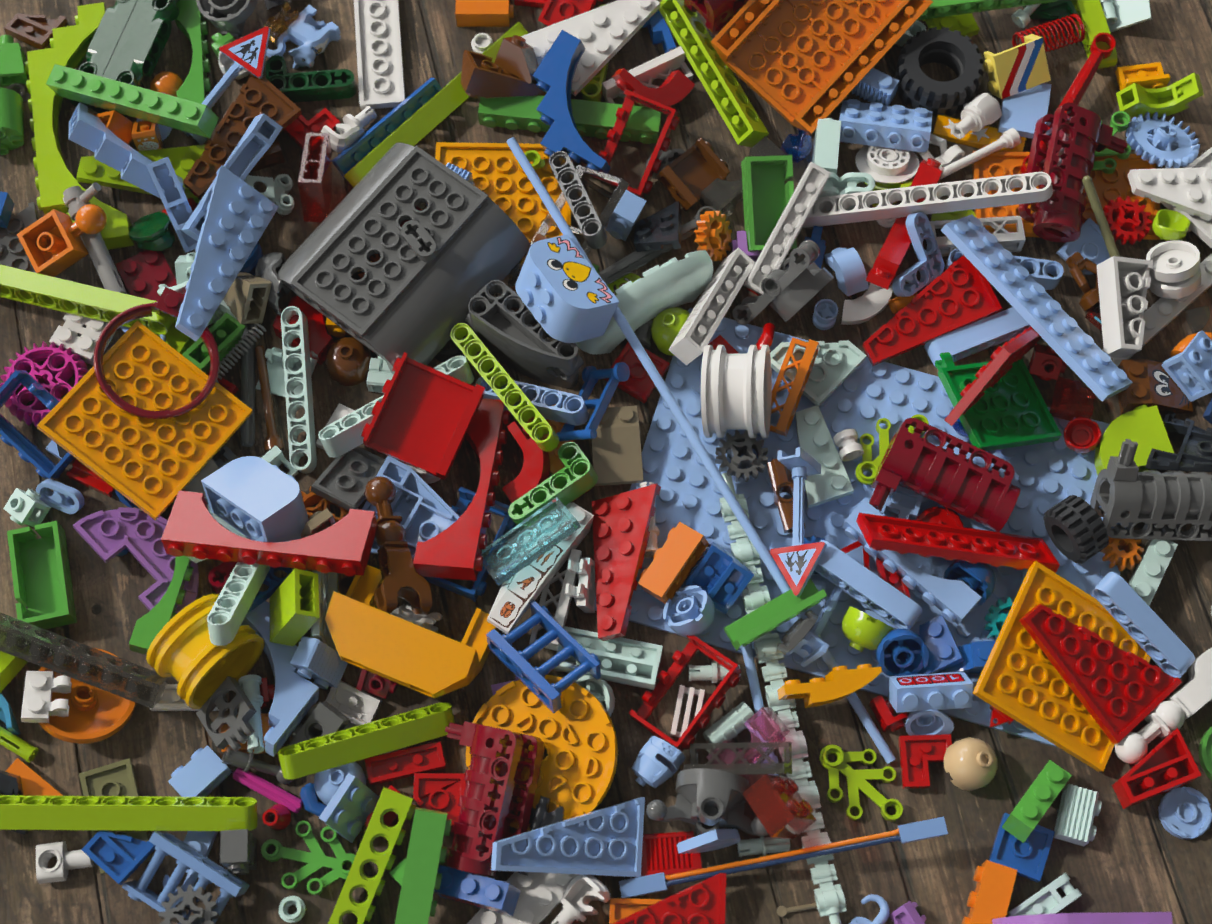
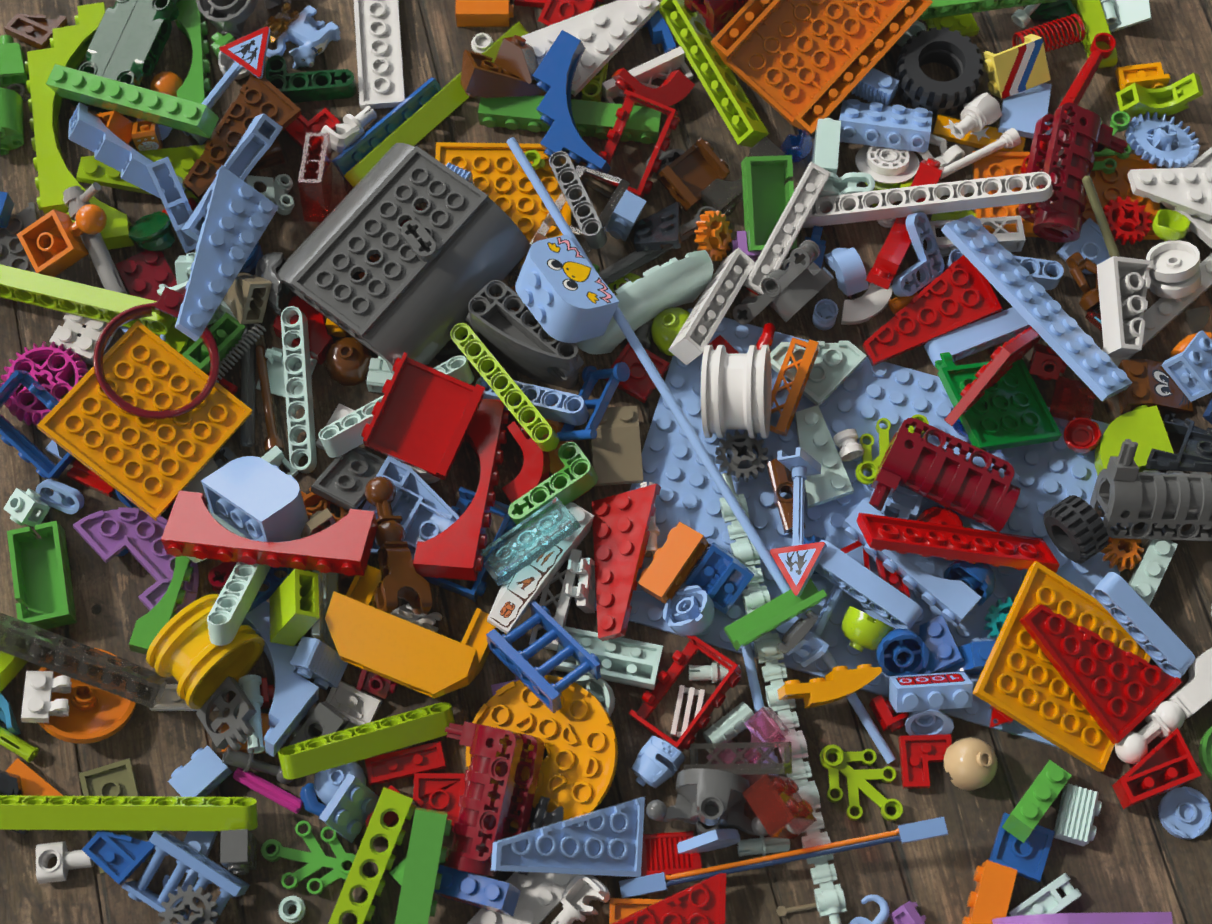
(282, 817): red cone -> none

